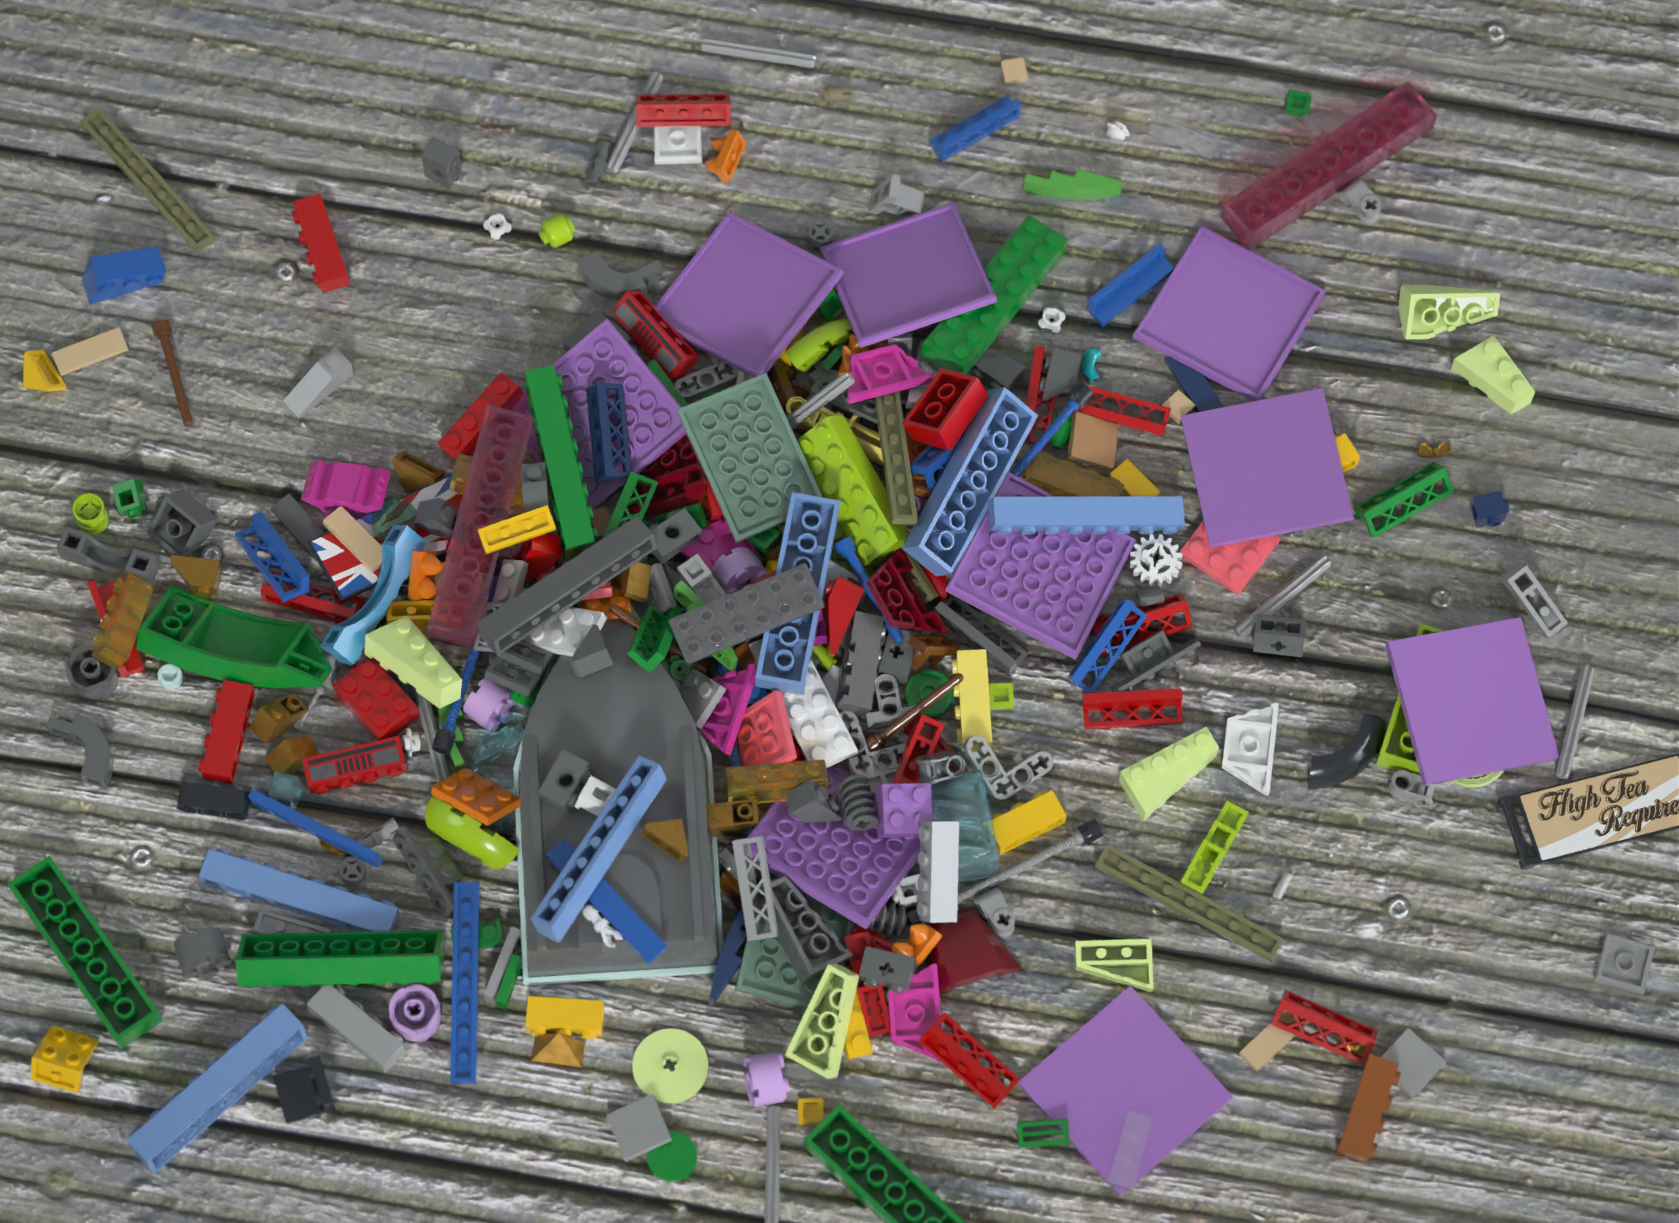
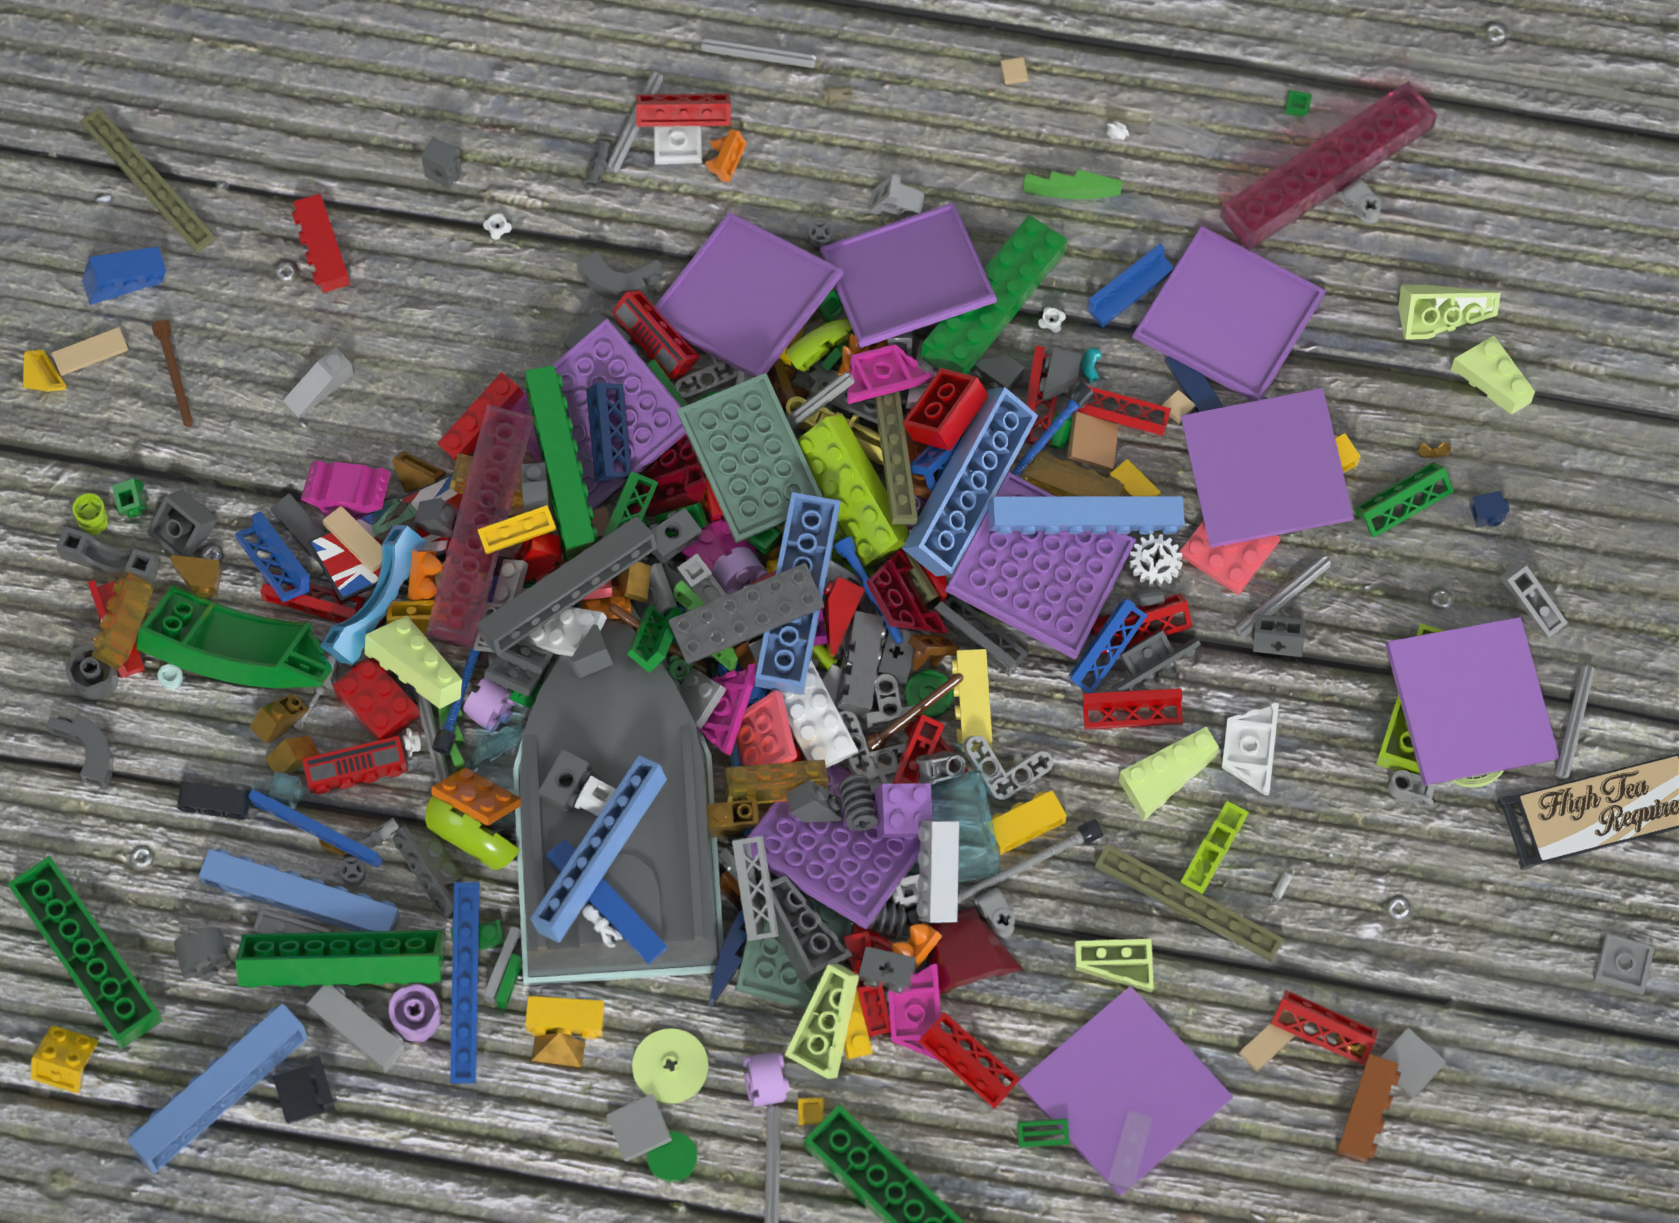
(227, 732): red brick -> none
(556, 230): lime head -> none
(667, 837): pearl gold slope -> none
(975, 128): blue fence -> none
(1001, 696): lime plate -> none
(1350, 761): black brick -> none

